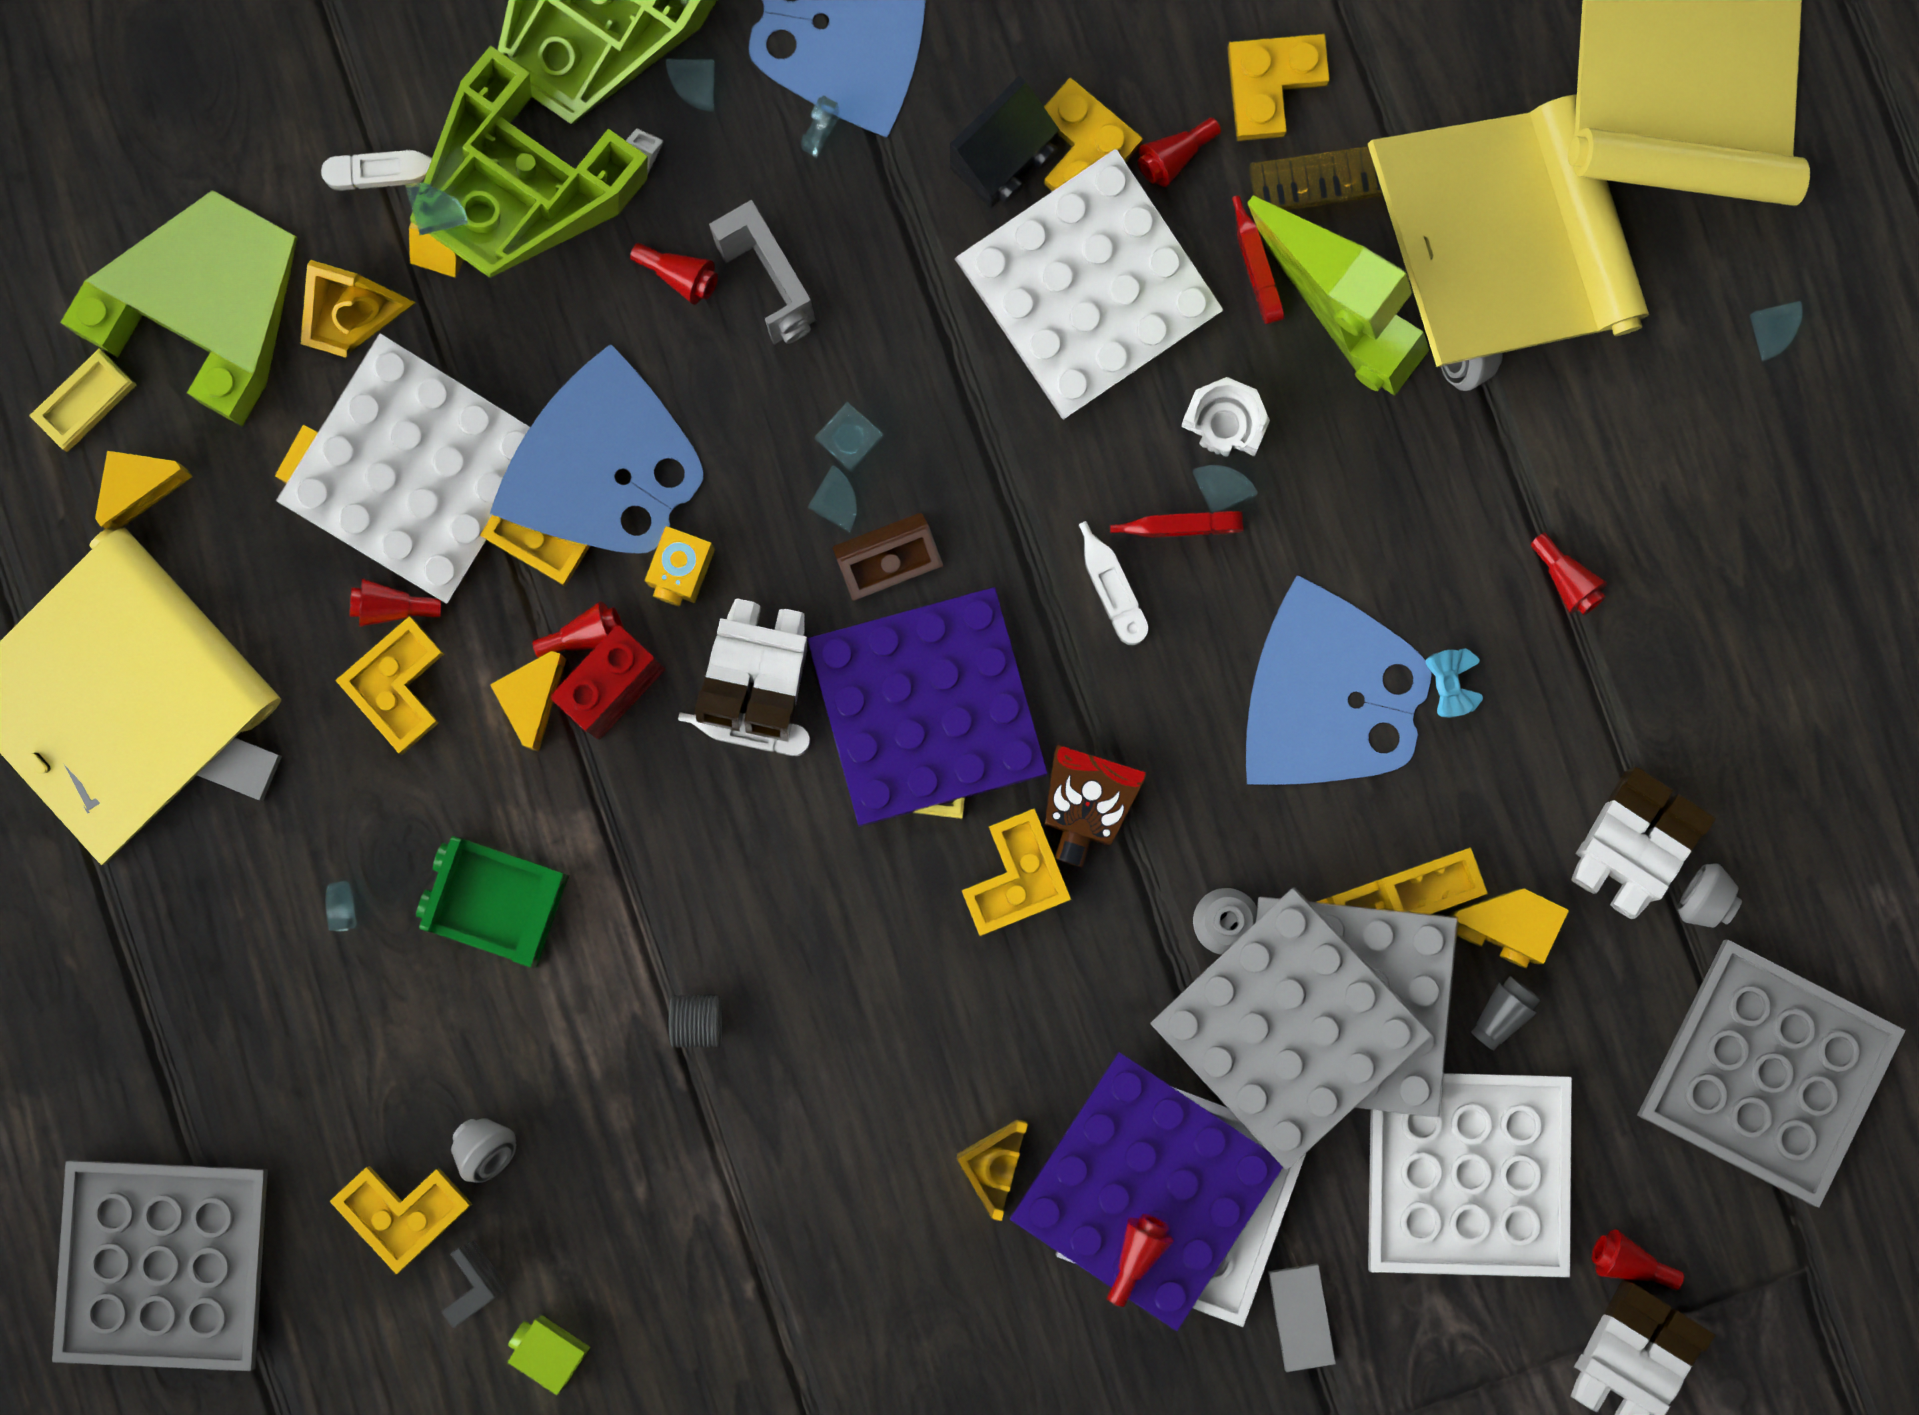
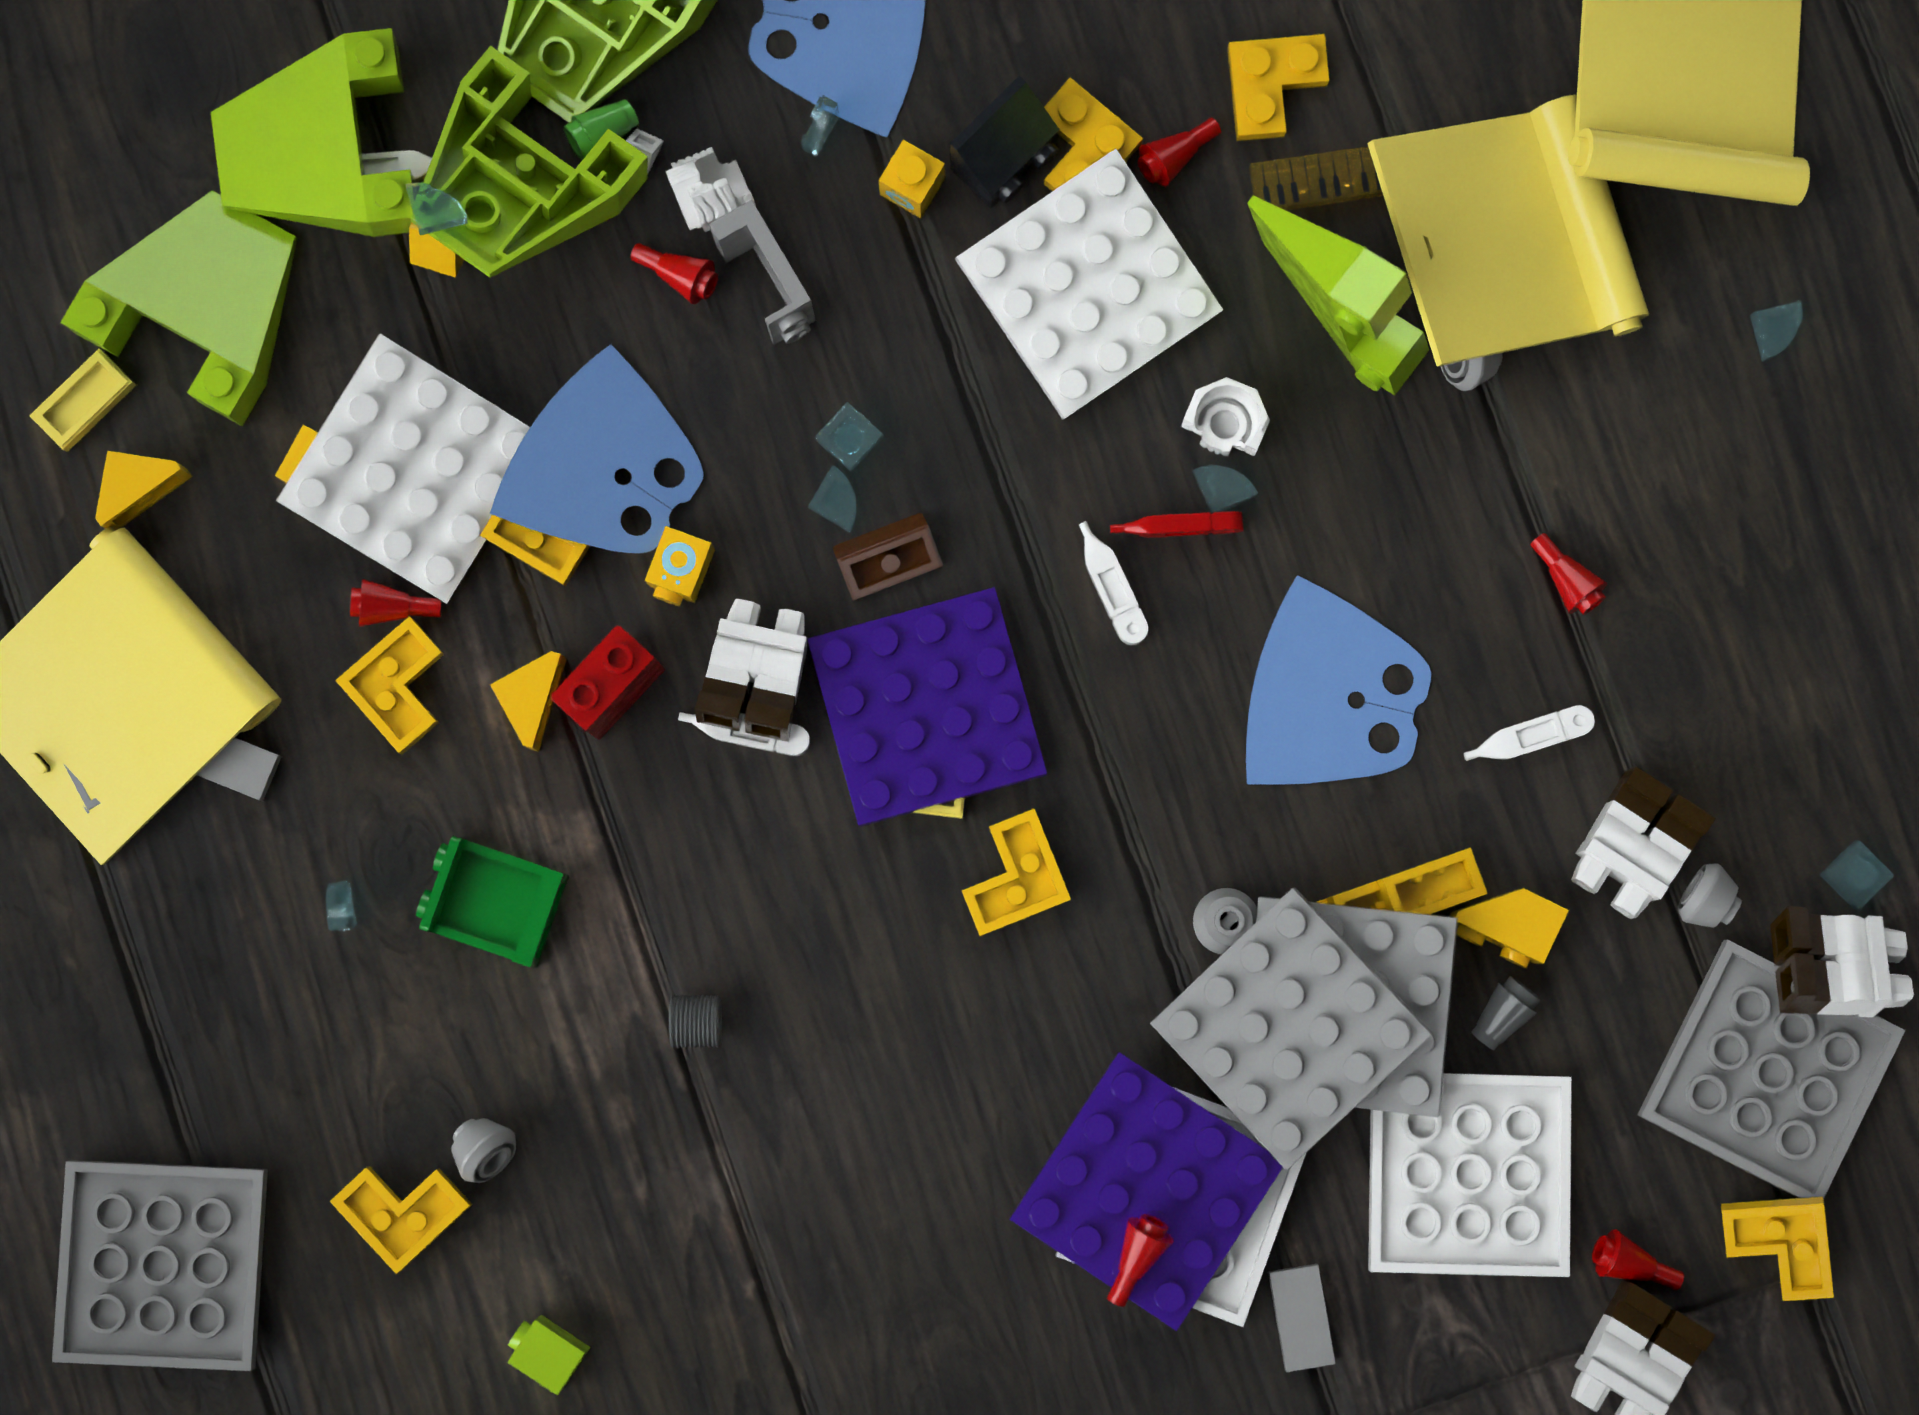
(296, 143): none -> lime wedge
(345, 308): yellow slope -> none
(484, 1278): dark grey panel -> none
(582, 632): red cone -> none
(591, 125): none -> bright green cone
(693, 81): clear light blue tile -> none
(707, 188): none -> white hair
(912, 178): none -> yellow brick
(992, 1165): yellow slope -> none
(1088, 801): torso -> none
(1257, 265): red piece -> none
(1446, 667): medium azure piece -> none
(1536, 734): none -> white piece
(1794, 1232): none -> yellow plate
(1837, 964): none -> hips
(1857, 875): none -> clear light blue plate

